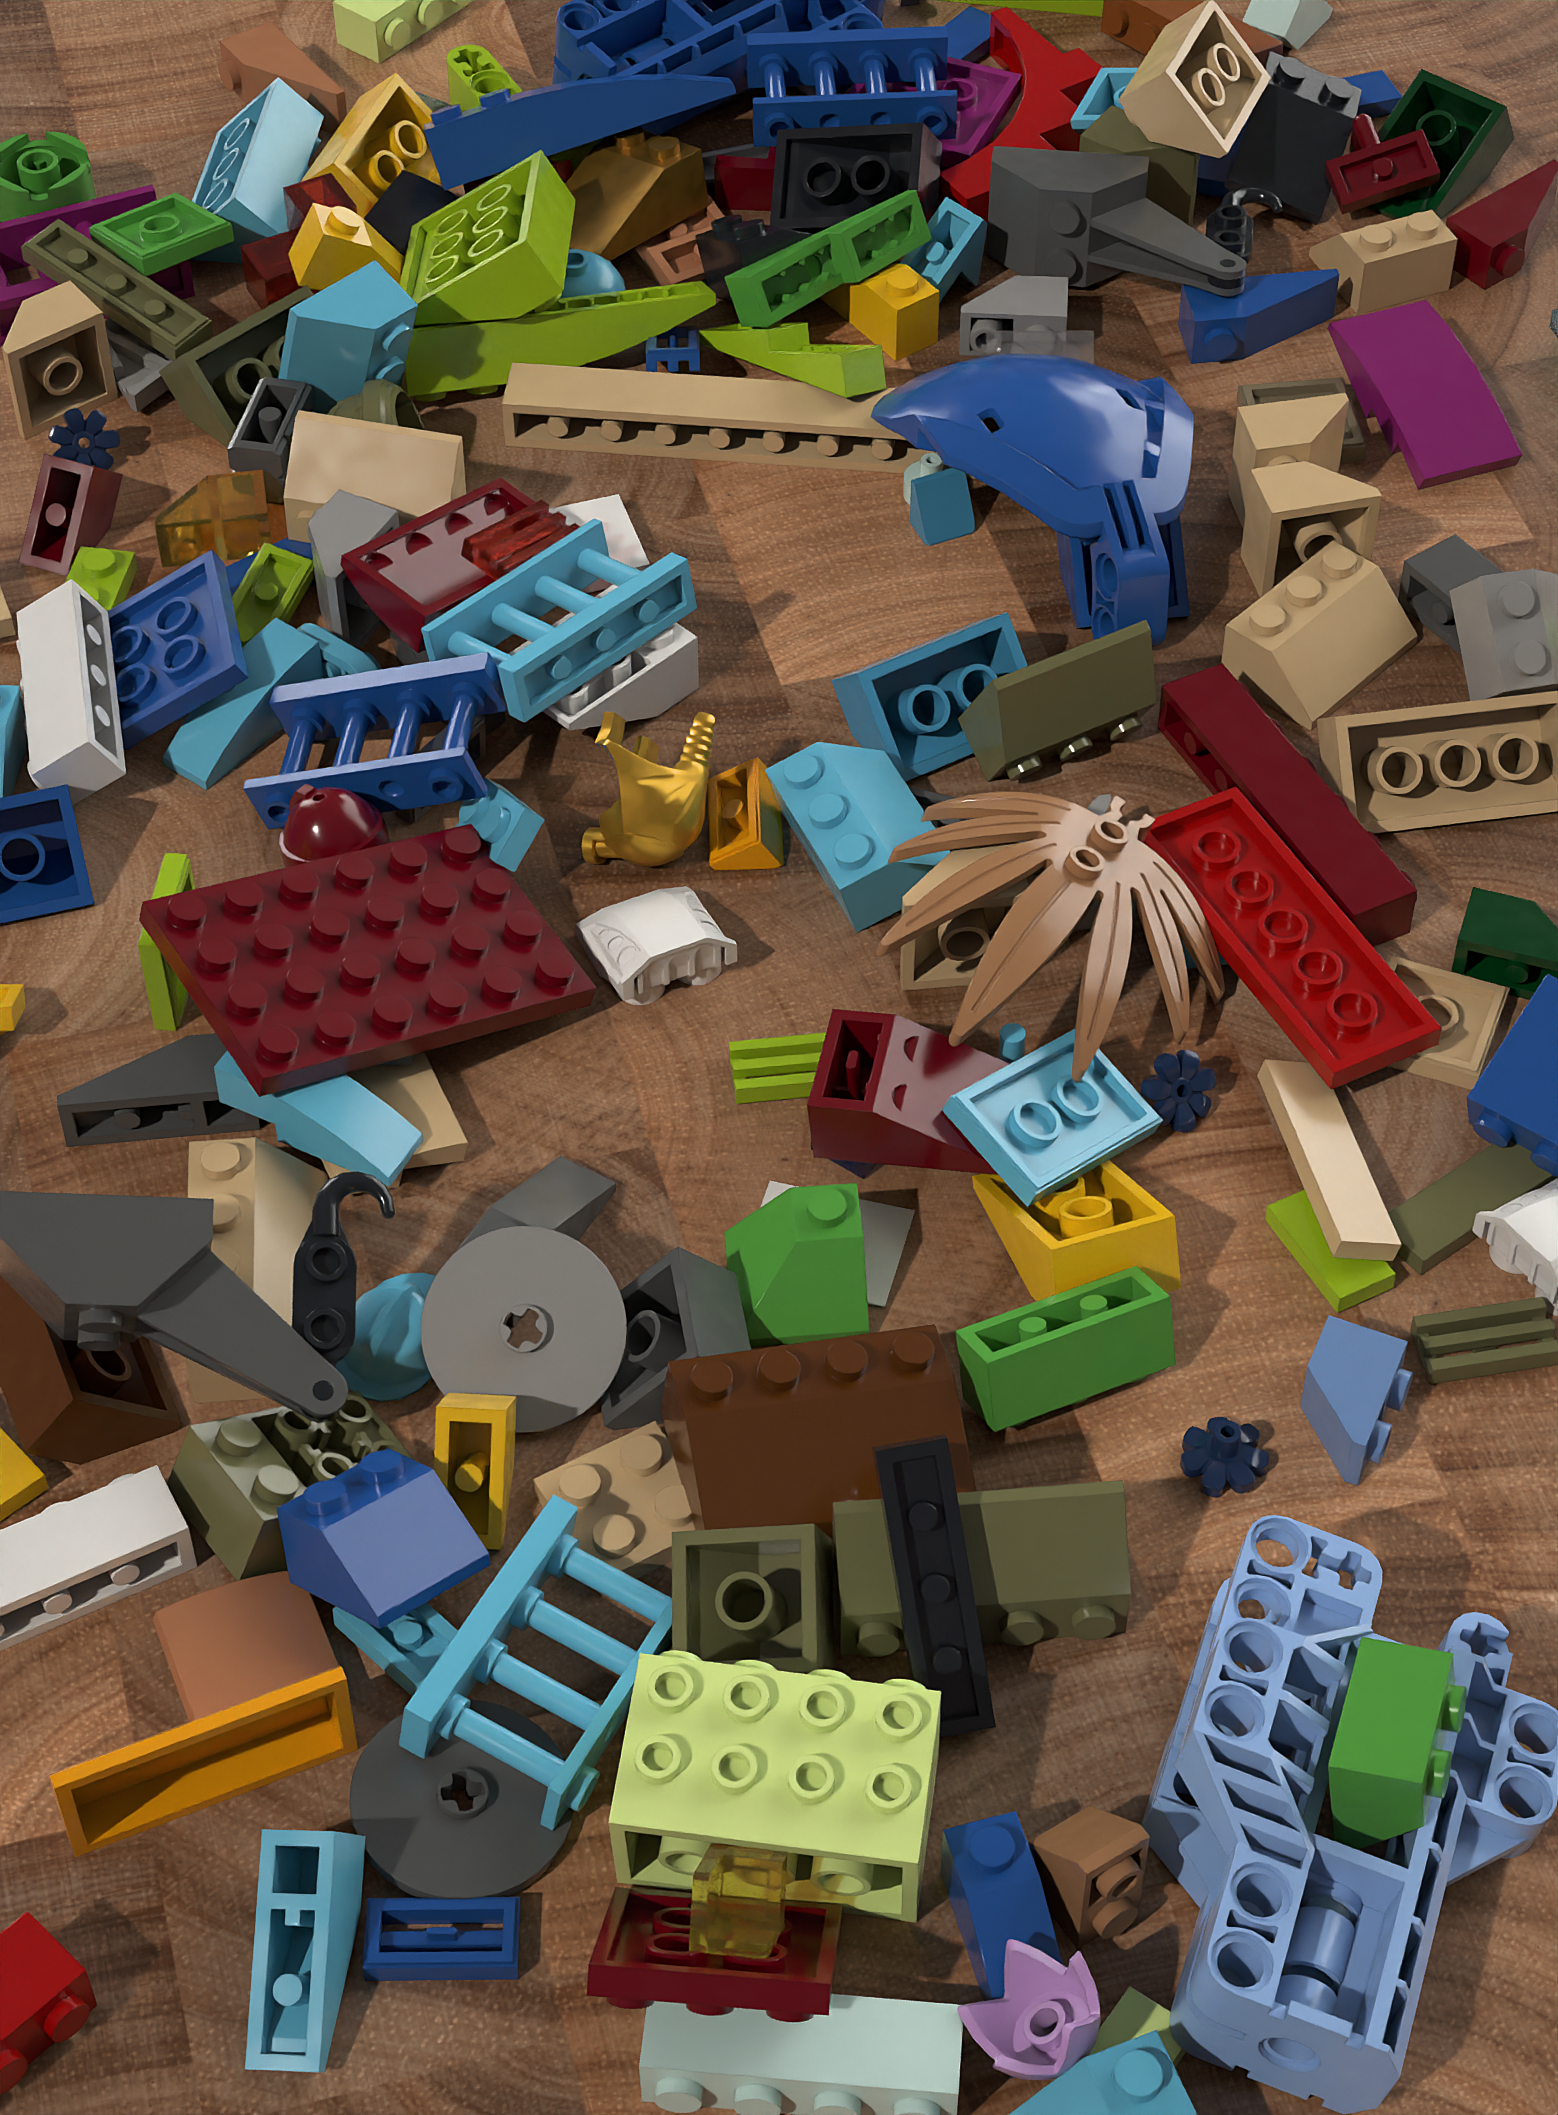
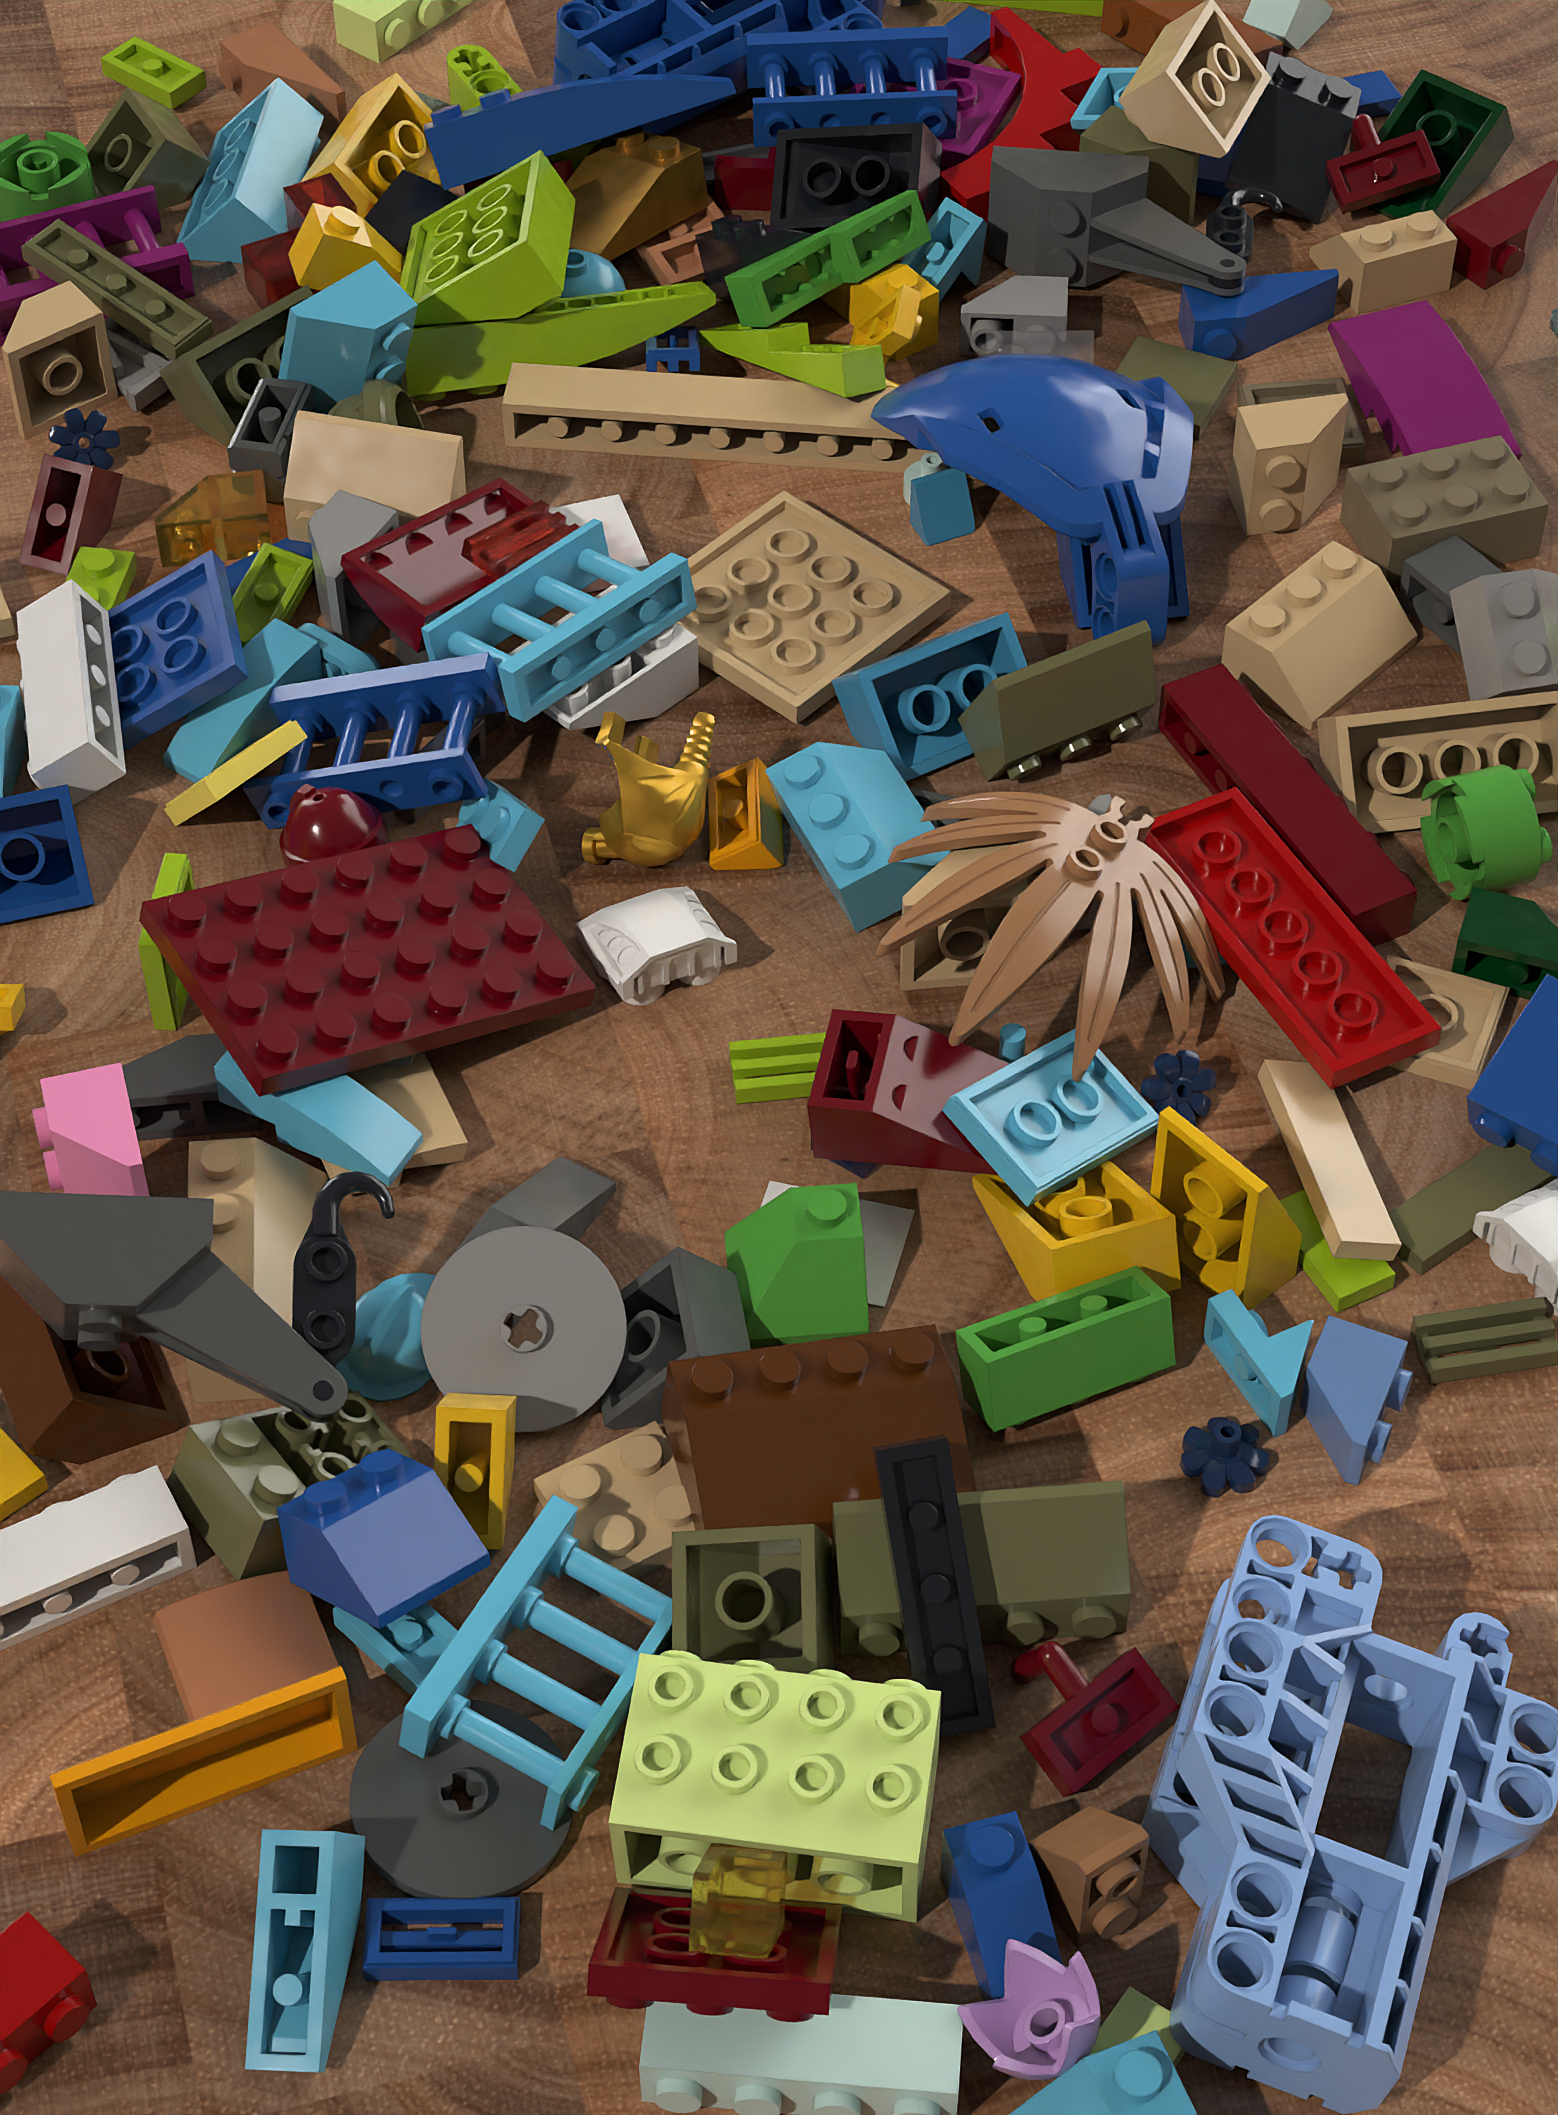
(91, 1133): none -> bright pink slope
(143, 147): none -> olive slope
(153, 72): none -> lime plate
(162, 234): bright green tile -> none
(234, 772): none -> light yellow tile
(800, 603): none -> tan plate
(890, 324): none -> yellow plate
(1097, 1716): none -> dark red plate
(1195, 376): none -> olive tile
(1225, 1216): none -> yellow slope
(1260, 1366): none -> medium azure slope
(1298, 512): tan slope -> none
(1392, 1741): bright green slope -> none
(1428, 496): none -> dark tan brick
(1484, 830): none -> bright green brick

